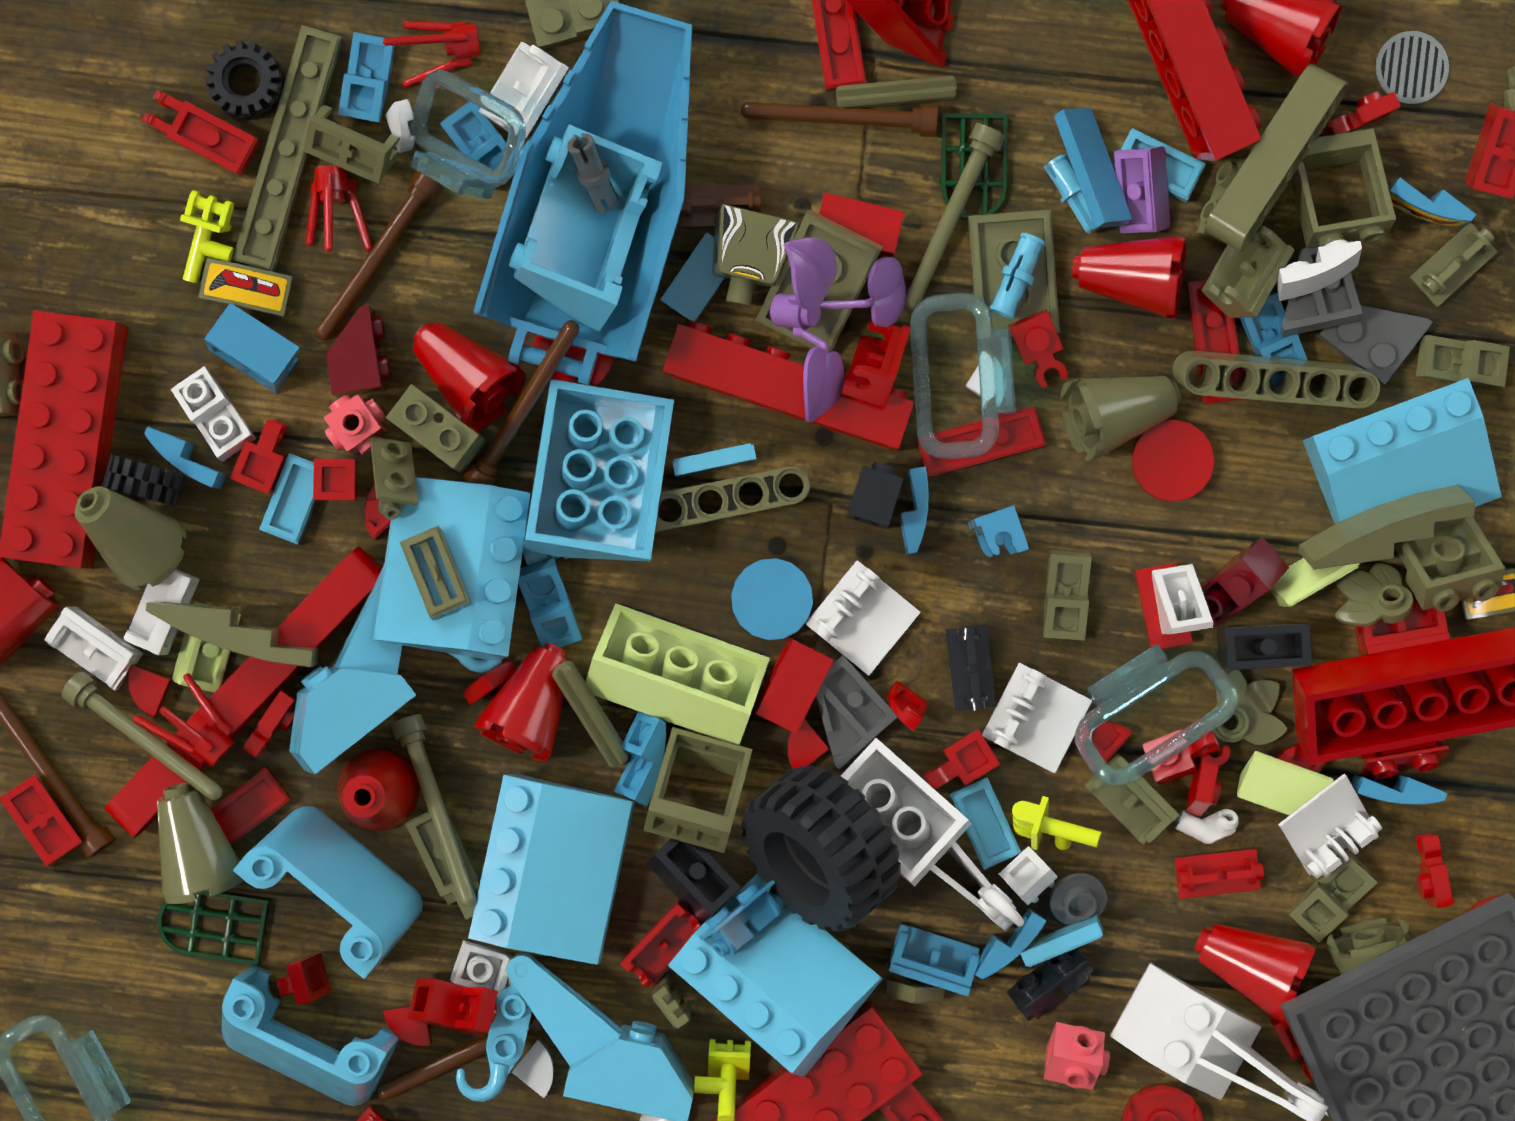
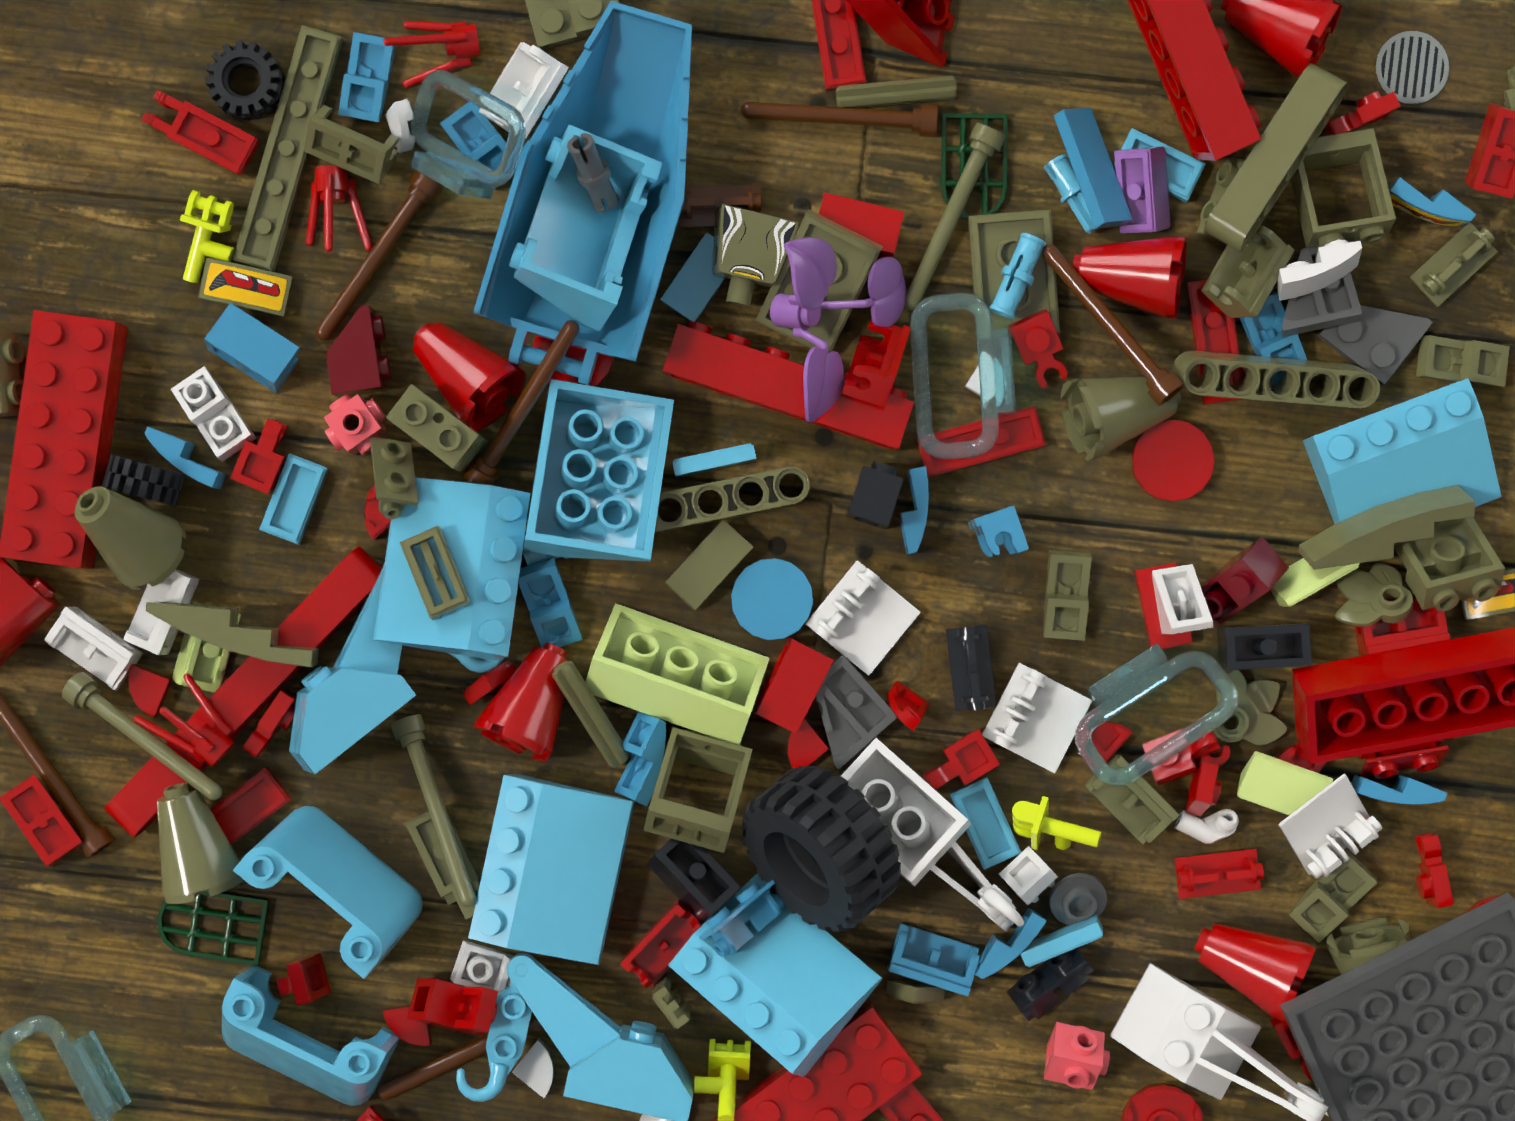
(335, 479): red tile -> none
(391, 786): red cone -> none
(709, 565): none -> olive slope
(1161, 383): none -> reddish brown piece

